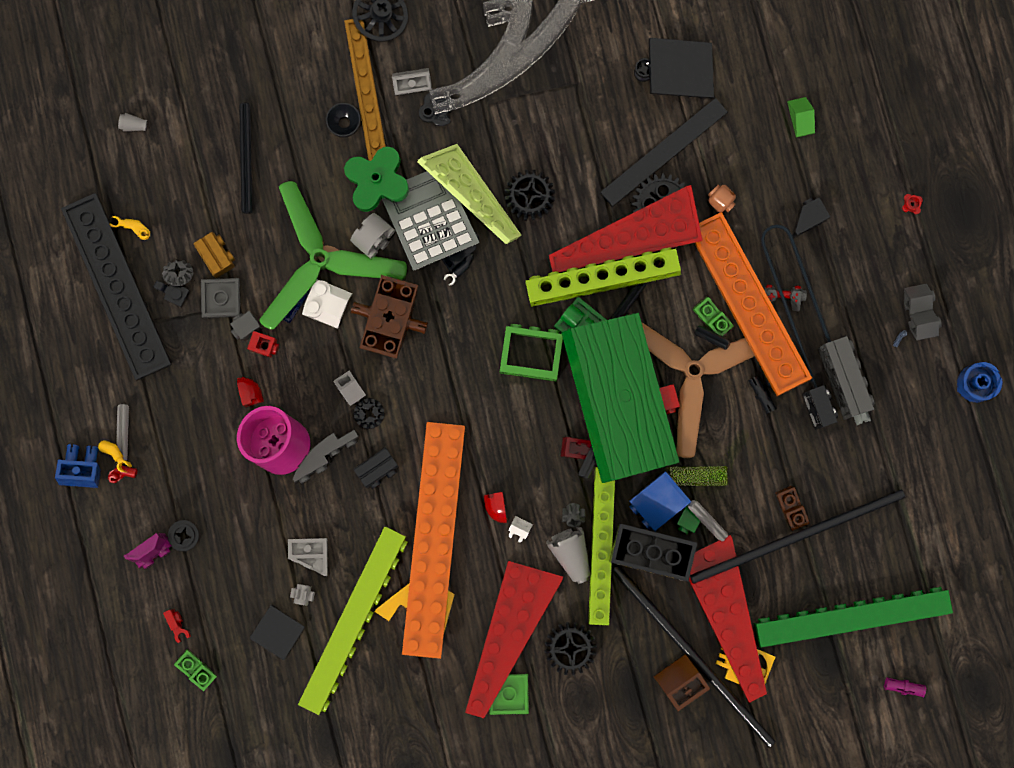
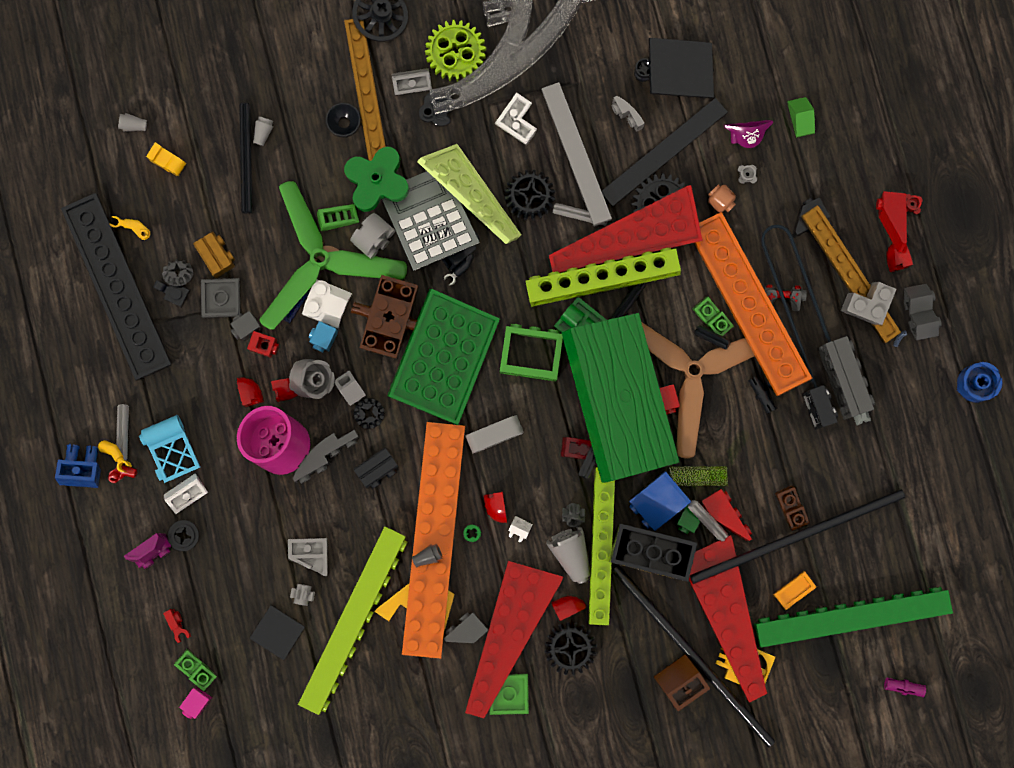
(162, 434): none -> medium azure piece
(165, 159): none -> yellow leg
(185, 493): none -> white slope
(195, 703): none -> dark pink brick
(262, 130): none -> light grey cone
(282, 390): none -> red brick
(311, 378): none -> light grey brick
(322, 337): none -> dark azure brick
(335, 210): none -> bright green slope
(429, 555): none -> dark grey cone
(443, 357): none -> green plate
(449, 35): none -> lime gear
(467, 631): none -> dark grey slope
(471, 527): none -> green bush
(494, 434): none -> light grey beam
(512, 121): none -> white brick
(567, 606): none -> red brick
(573, 212): none -> light grey axle
(576, 154): none -> light grey tile
(625, 109): none -> light grey slope
(720, 509): none -> red slope
(748, 133): none -> magenta hat
(751, 169): none -> light grey plate
(794, 590): none -> light orange tile
(845, 265): none -> pearl gold tile
(870, 308): none -> light grey brick
(894, 217): none -> red slope
(898, 260): none -> red brick

